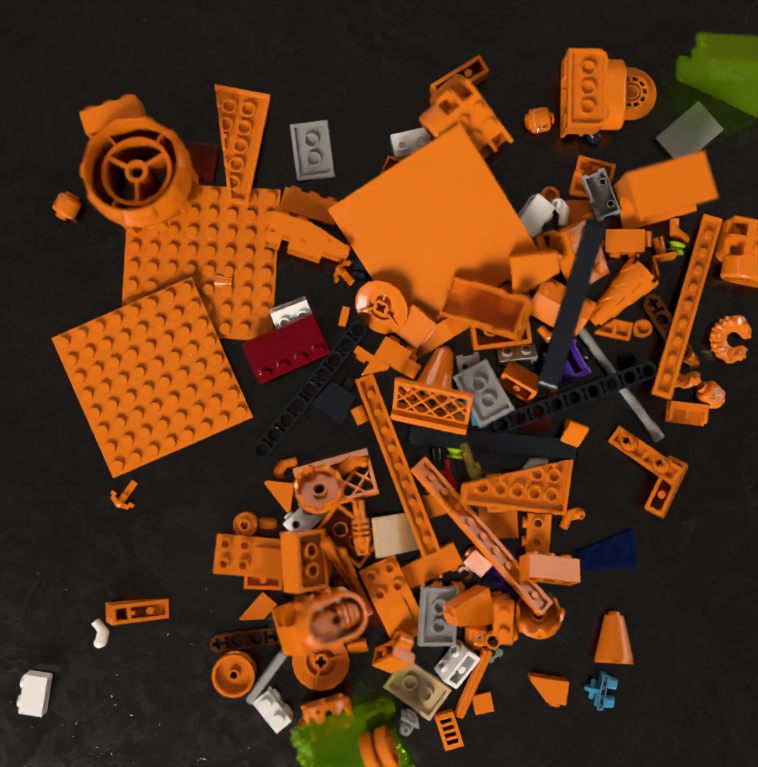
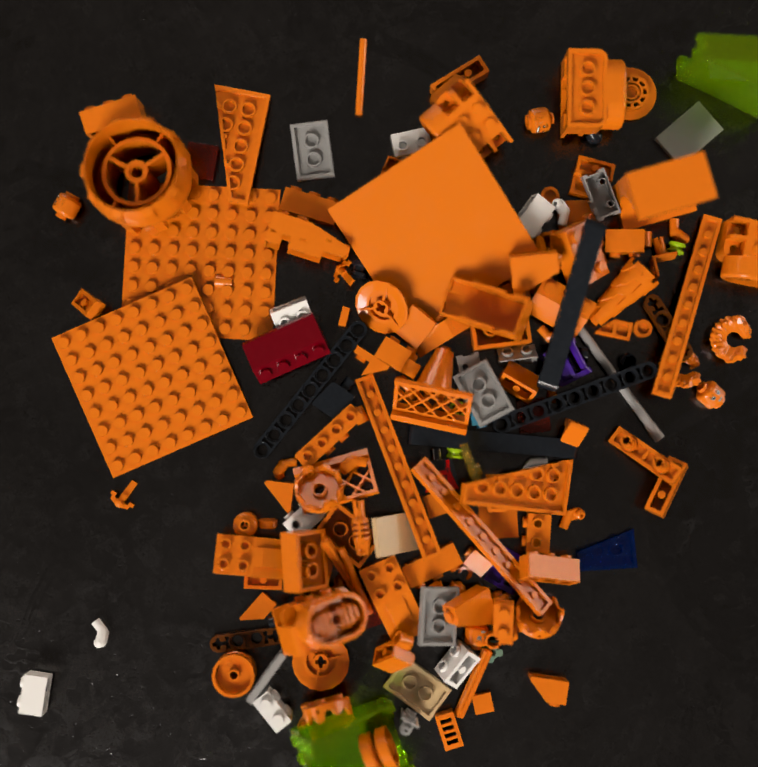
(88, 304): none -> orange slope
(136, 611): orange slope -> none
(325, 440): none -> orange bracket
(357, 645): orange slope -> none
(361, 76): none -> orange bar
(601, 699): dark azure hips -> none
(614, 641): orange cone -> none
(686, 413): orange hinge -> none

